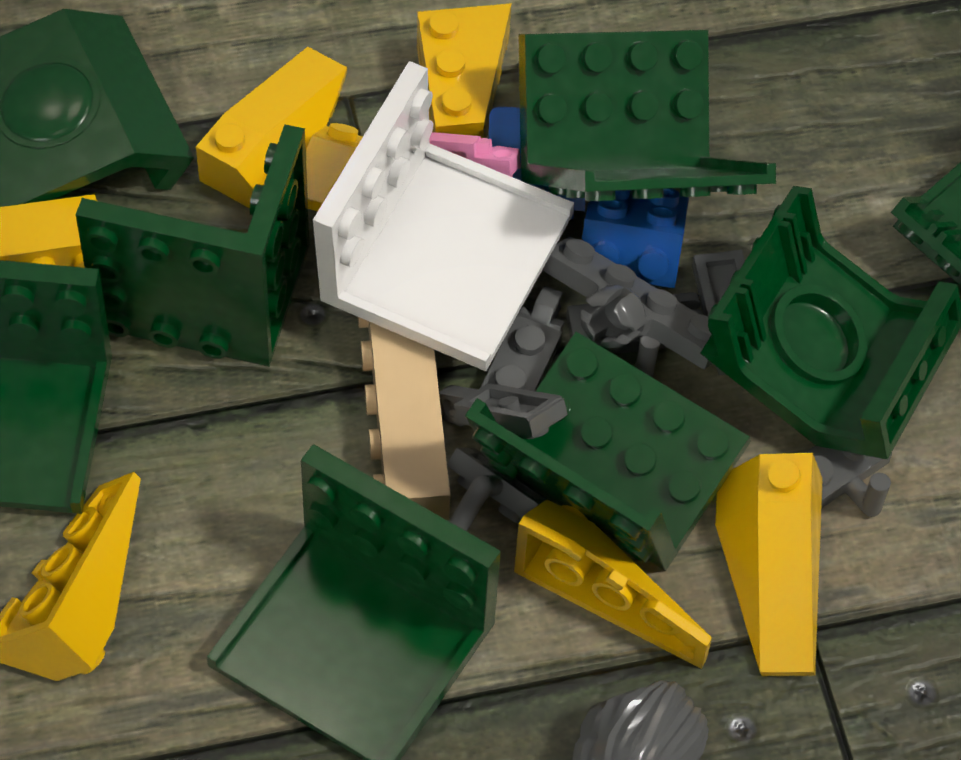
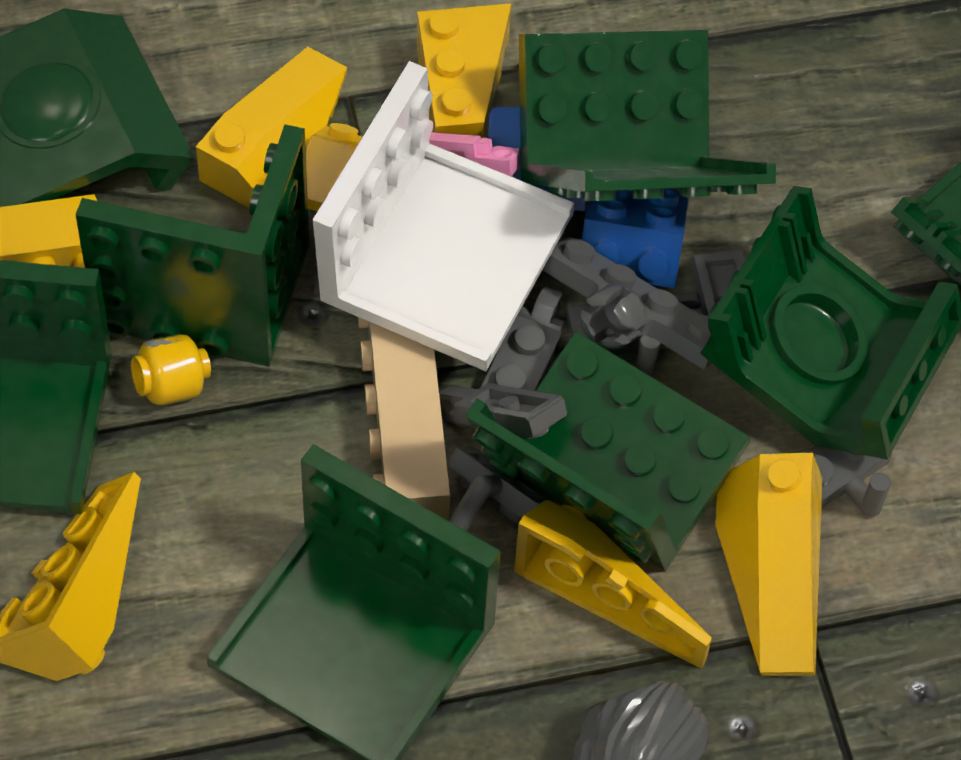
(170, 369): none -> yellow head

